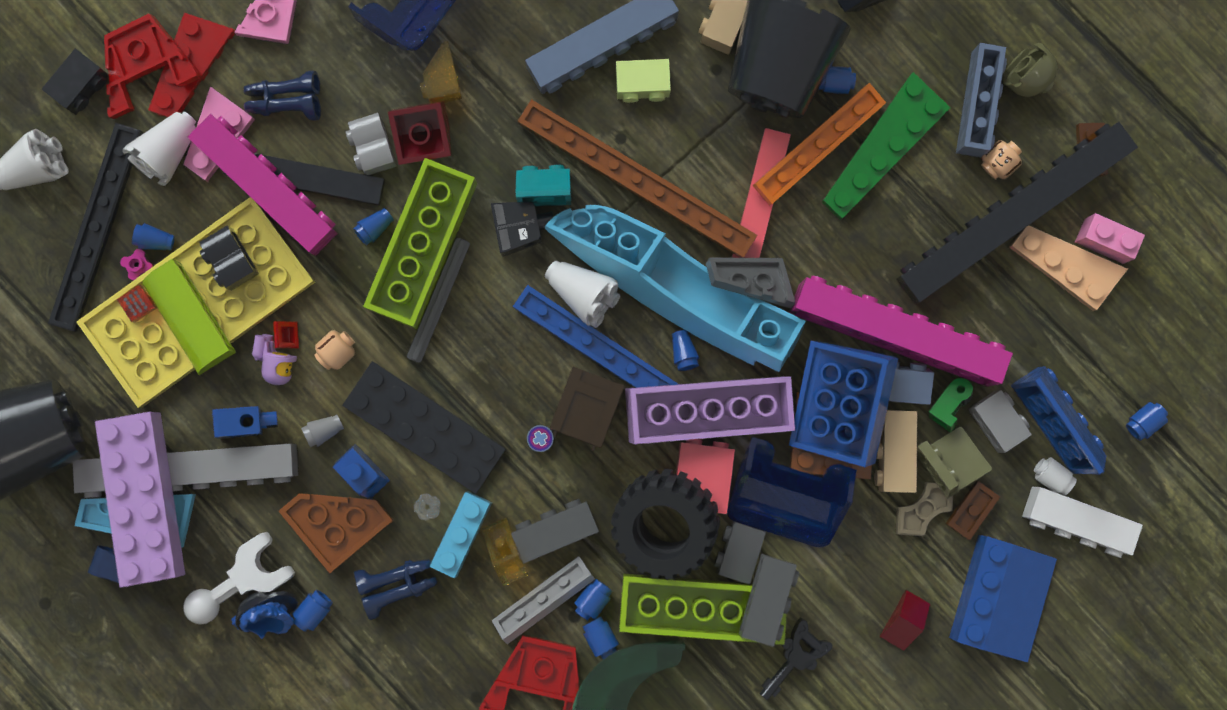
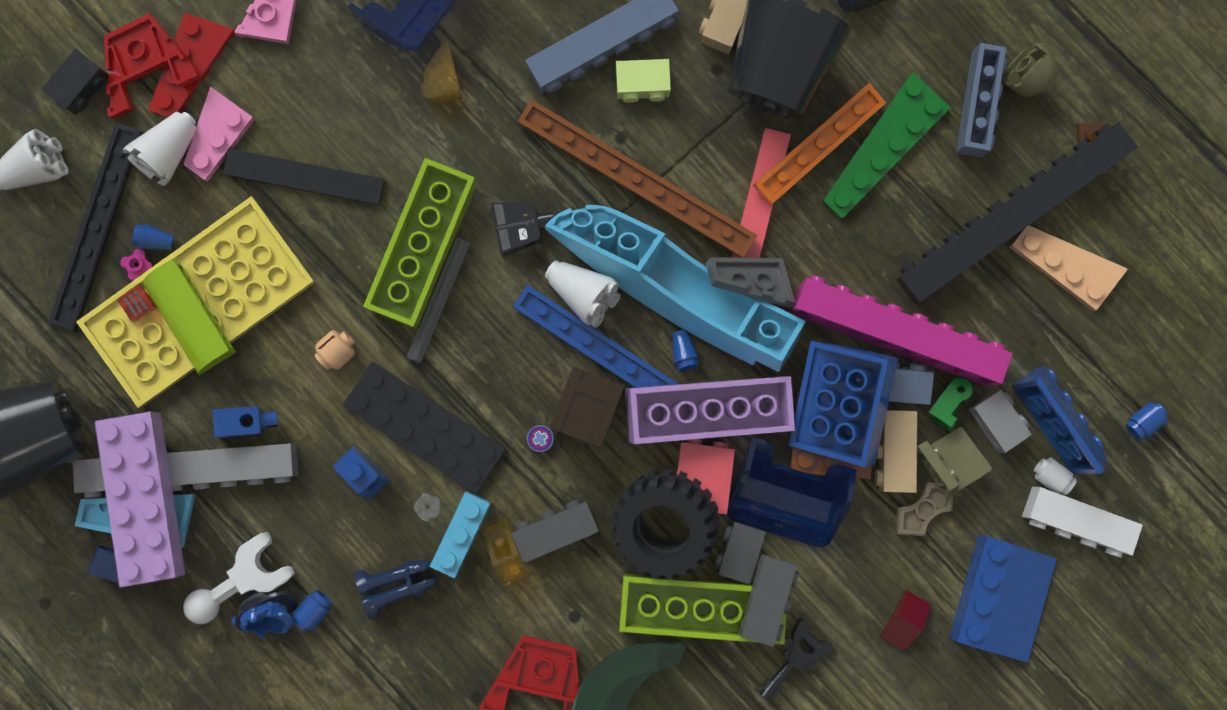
(228, 258): black brick -> none
(259, 181): dark pink brick -> none
(275, 365): lavender piece -> none
(286, 334): red slope -> none
(308, 104): dark blue piece -> none
(321, 430): light grey cone -> none
(335, 525): dark orange plate -> none
(371, 144): light grey brick -> none
(373, 226): blue cone -> none
(420, 132): dark red slope -> none
(543, 600): light grey plate -> none
(544, 186): teal slope -> none
(593, 599): blue brick -> none
(600, 638): blue brick -> none
(838, 80): blue brick -> none
(972, 510): reddish brown plate -> none
(1002, 159): light nougat head -> none
(1109, 238): bright pink brick -> none

